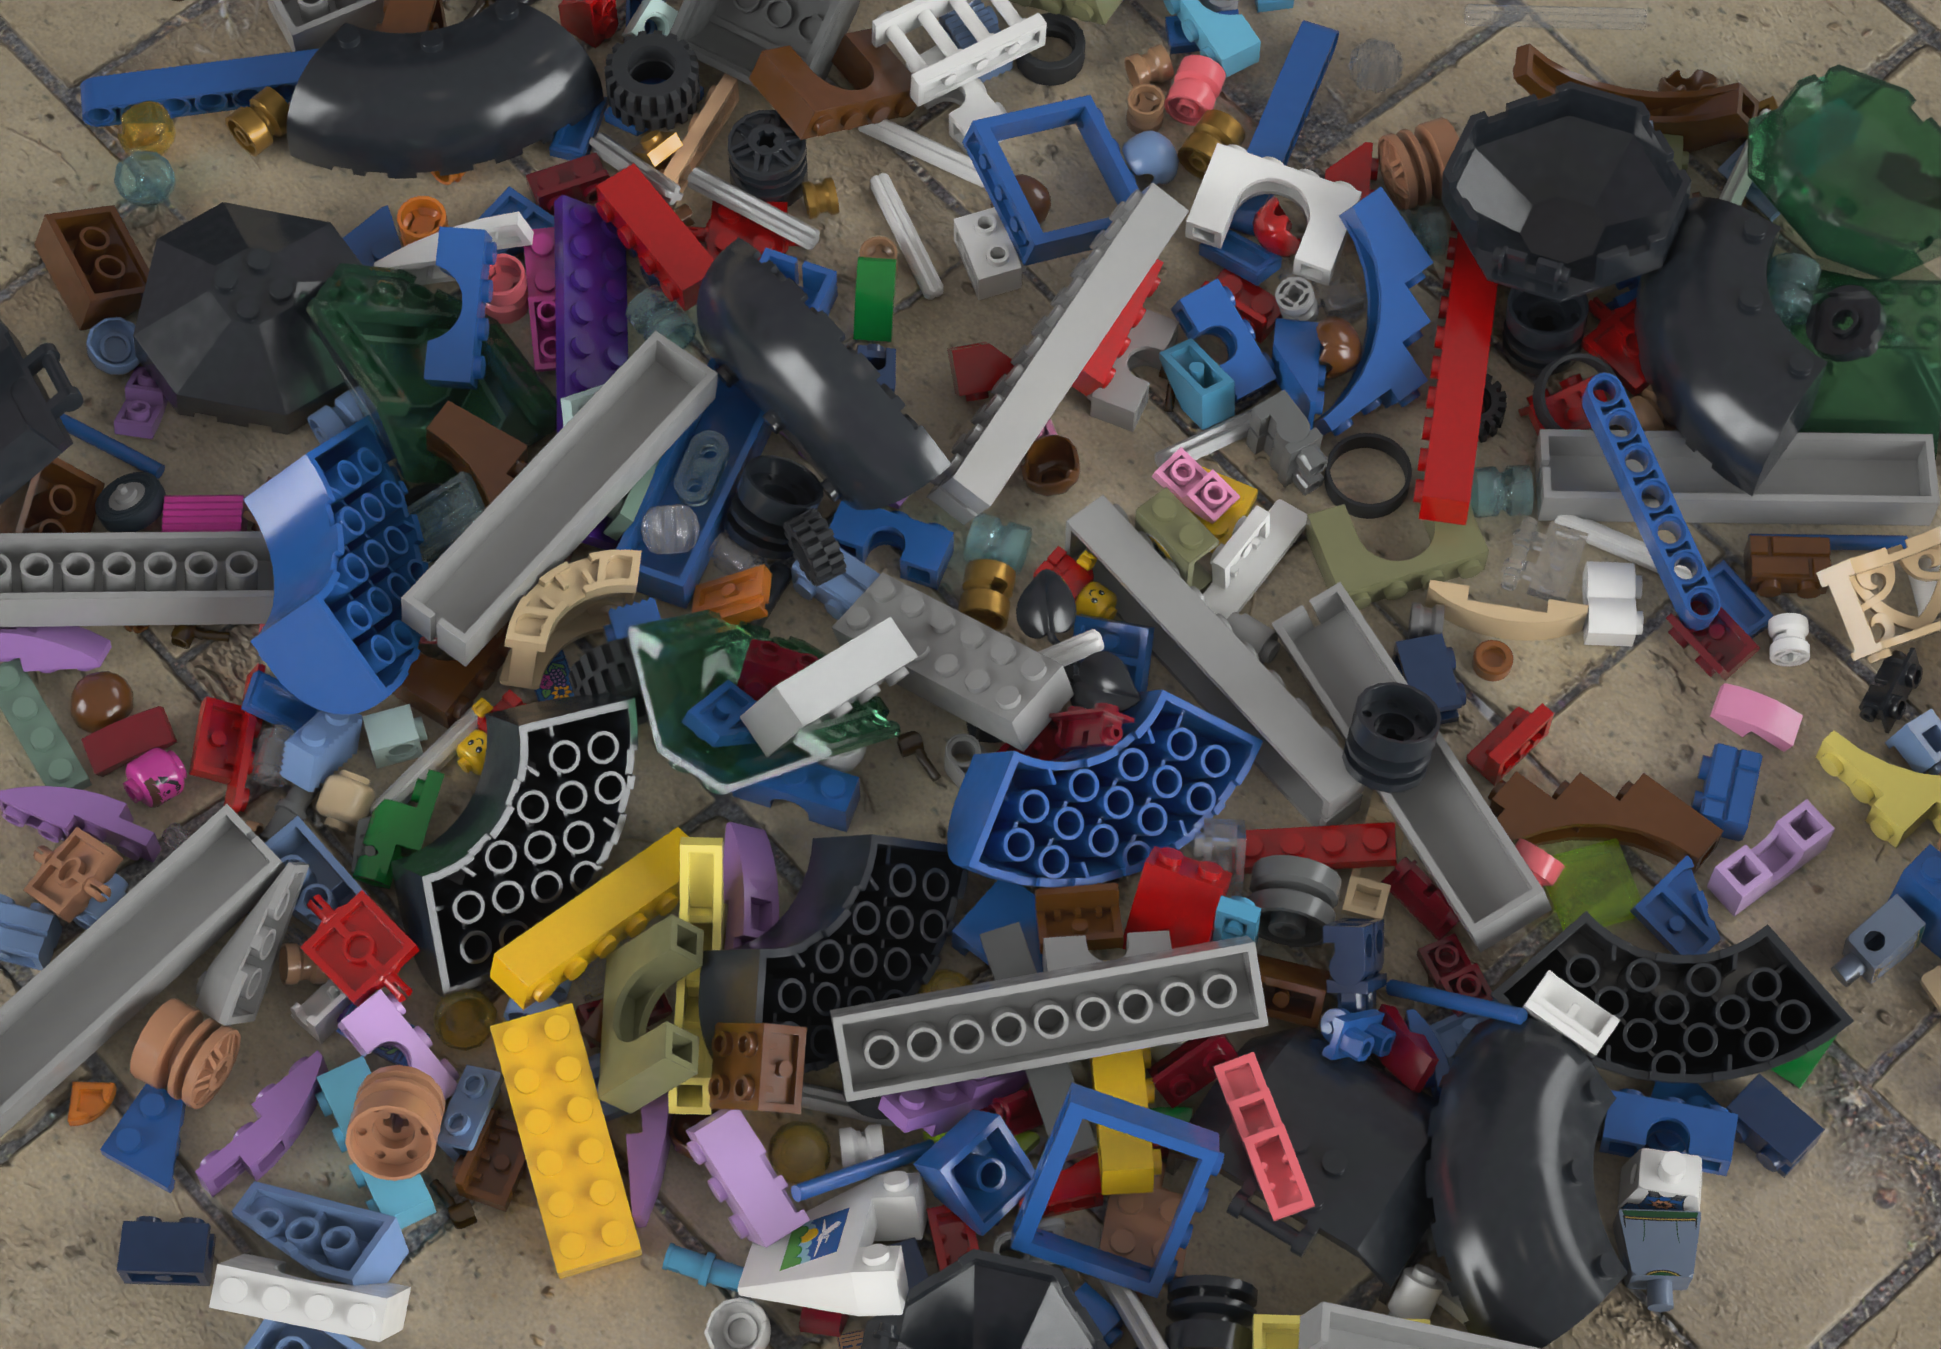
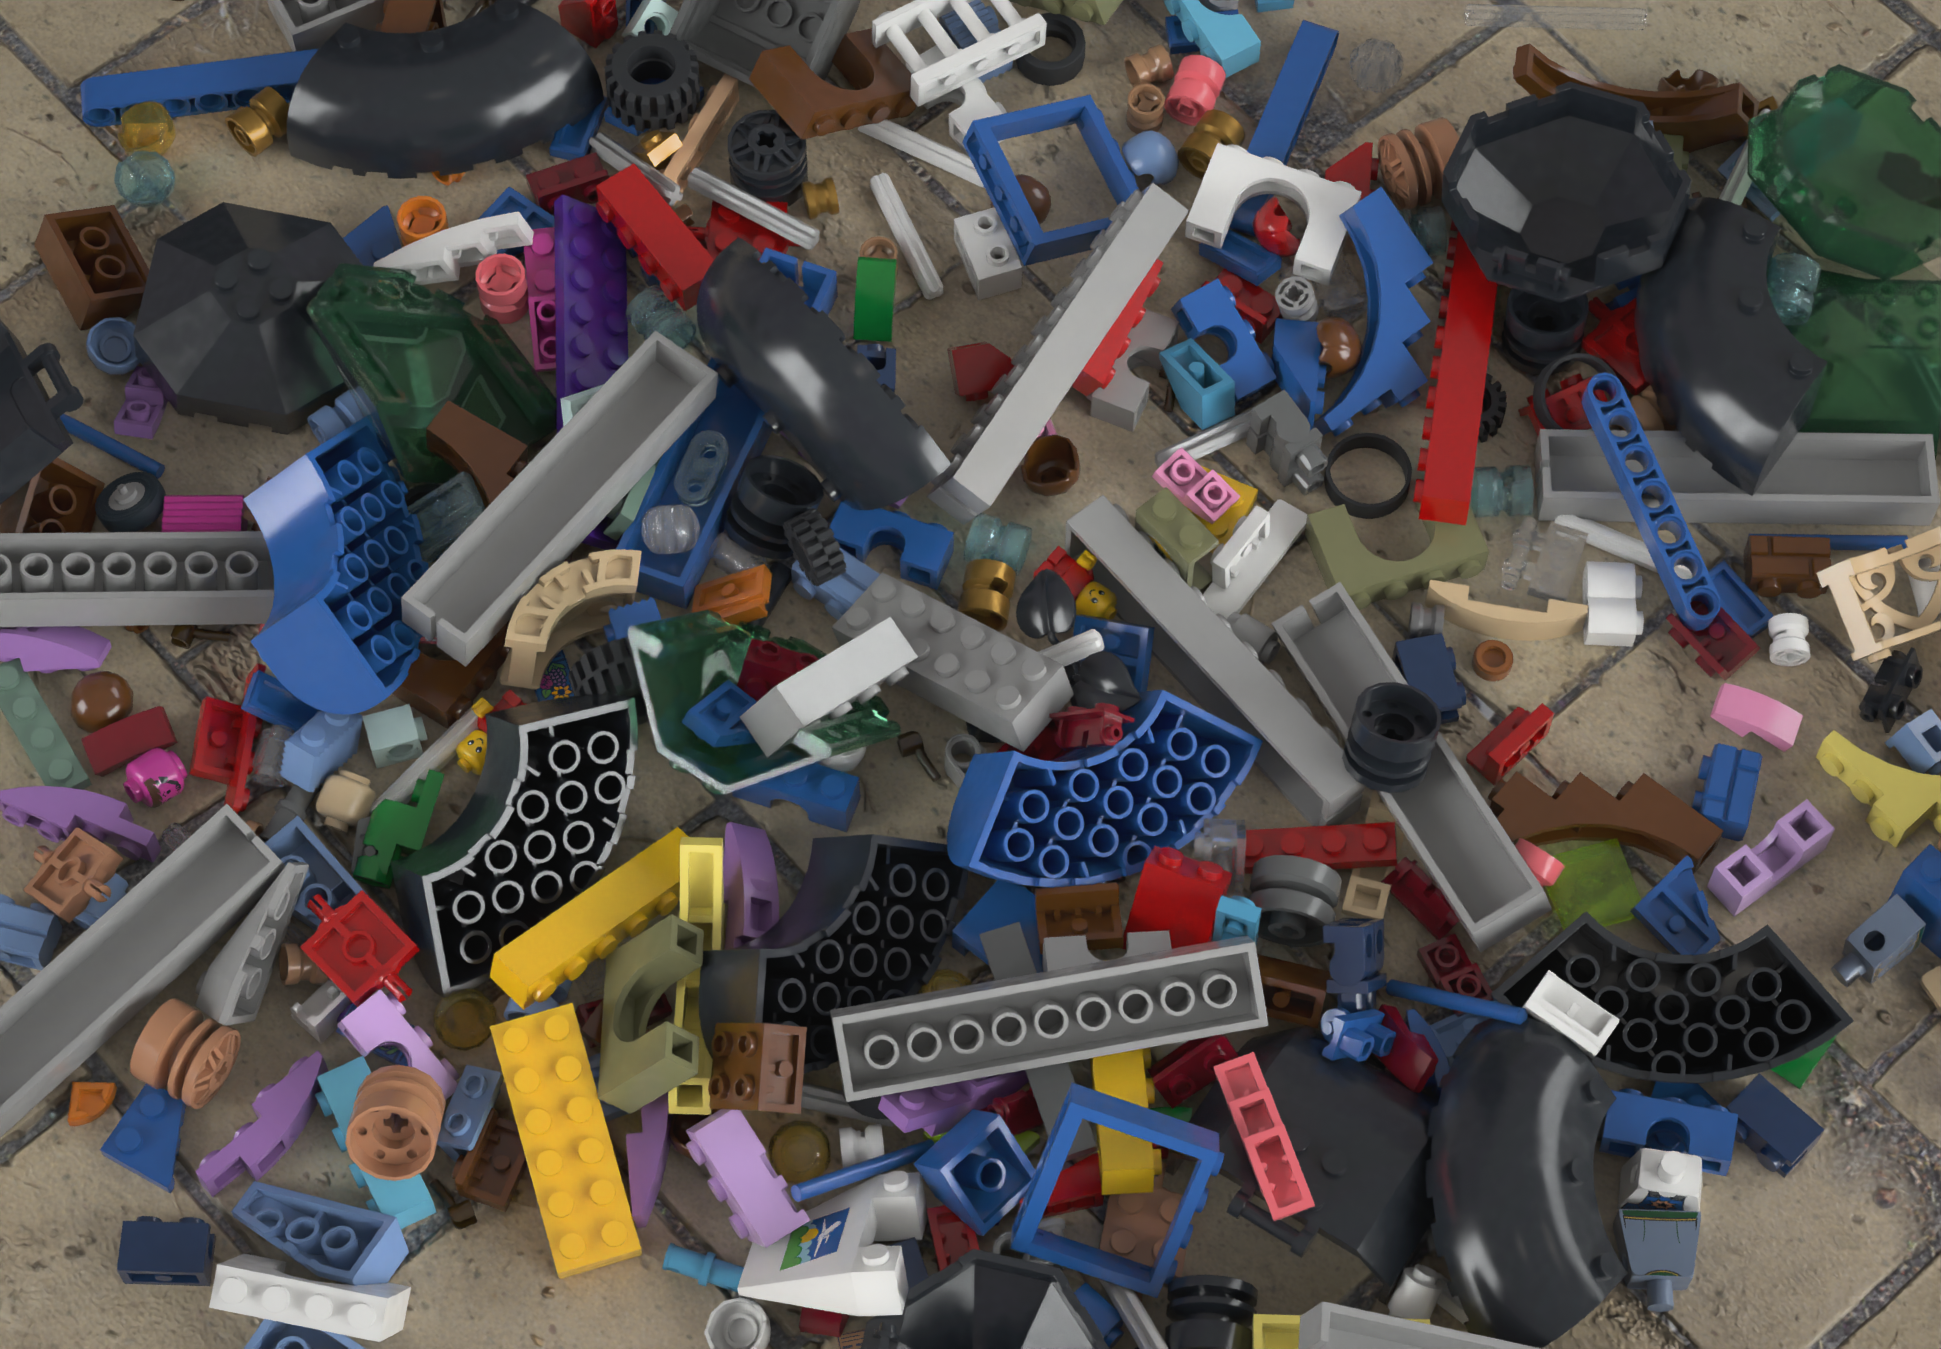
(456, 356): blue arch -> none
(1860, 338): black plate -> none

